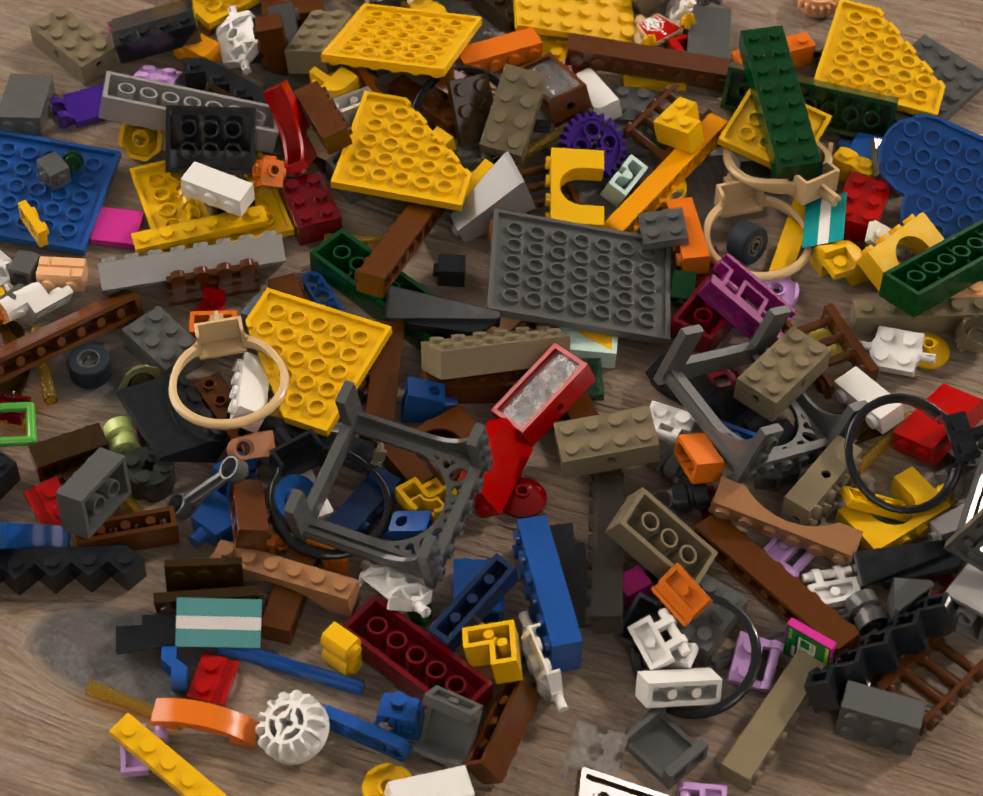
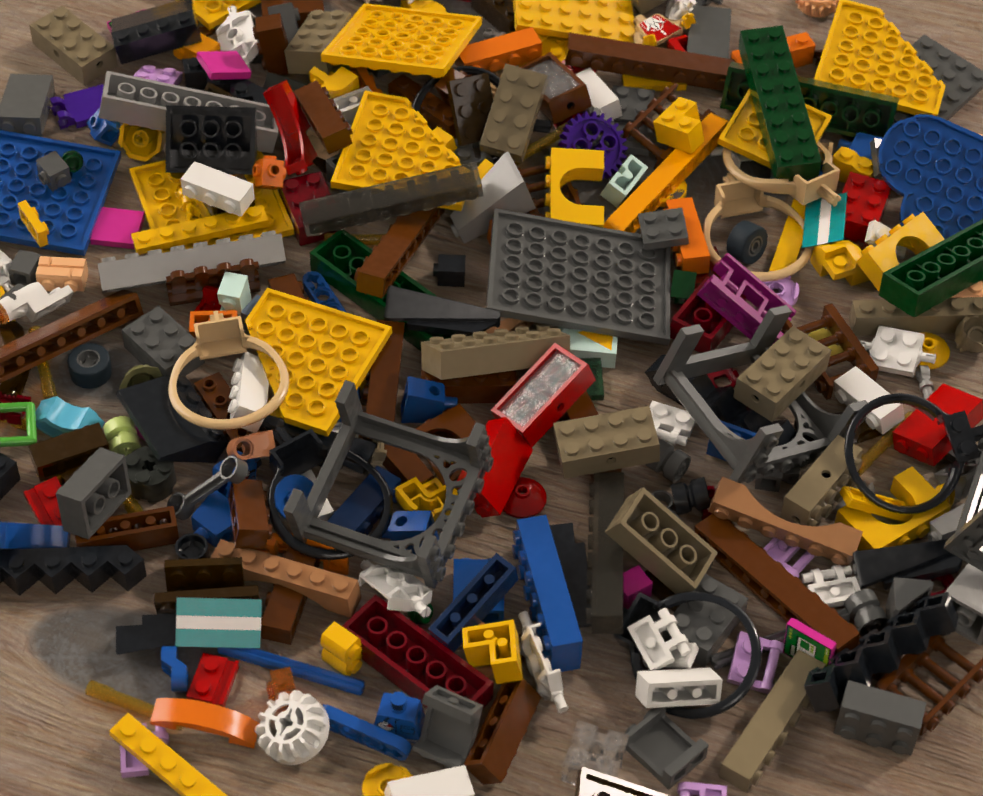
(59, 417): none -> medium azure brick
(103, 130): none -> blue brick
(191, 547): none -> black wheel
(223, 65): none -> dark pink tile
(234, 292): none -> light aqua brick
(280, 682): none -> clear orange brick
(391, 199): none -> clear smoke brick
(681, 595): orange plate -> none
(698, 458): orange brick -> none
(923, 377): none -> light grey piece

